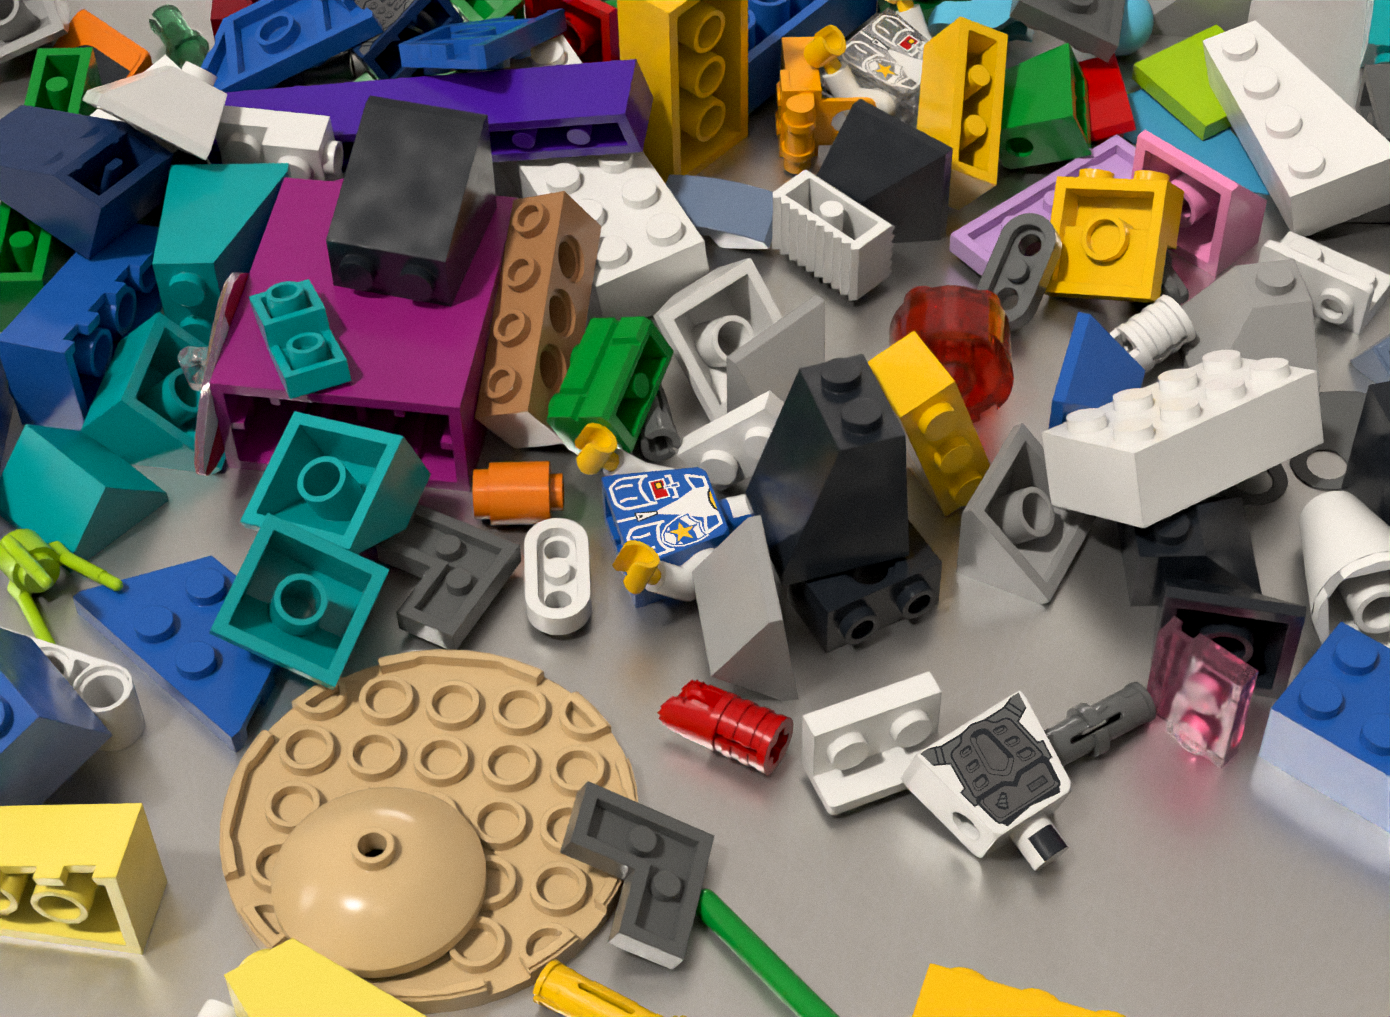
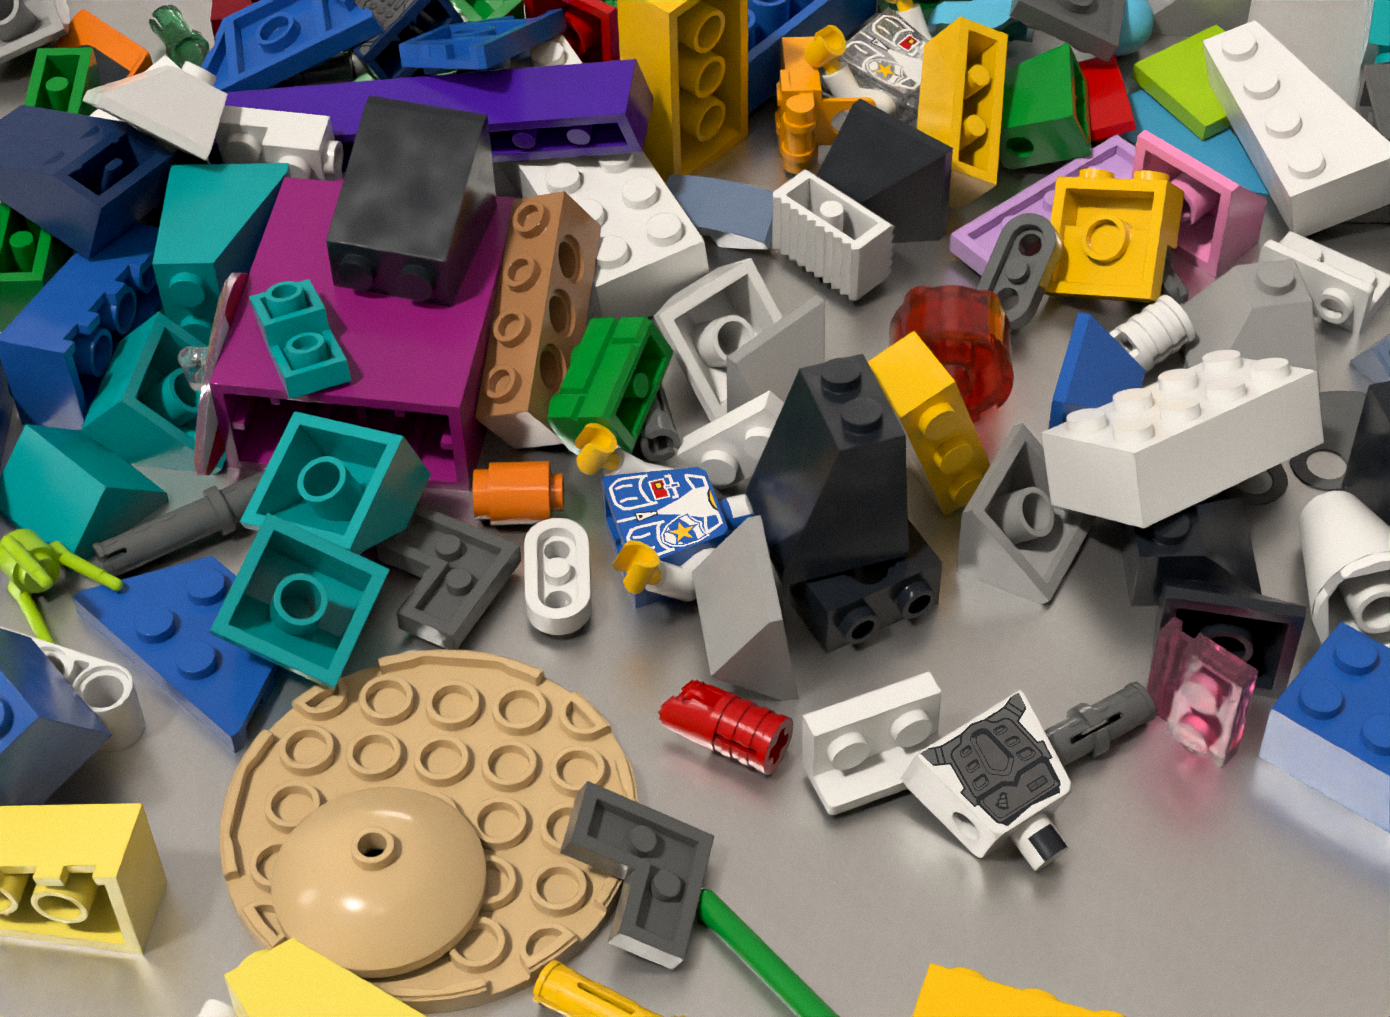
(186, 525): none -> dark grey pin

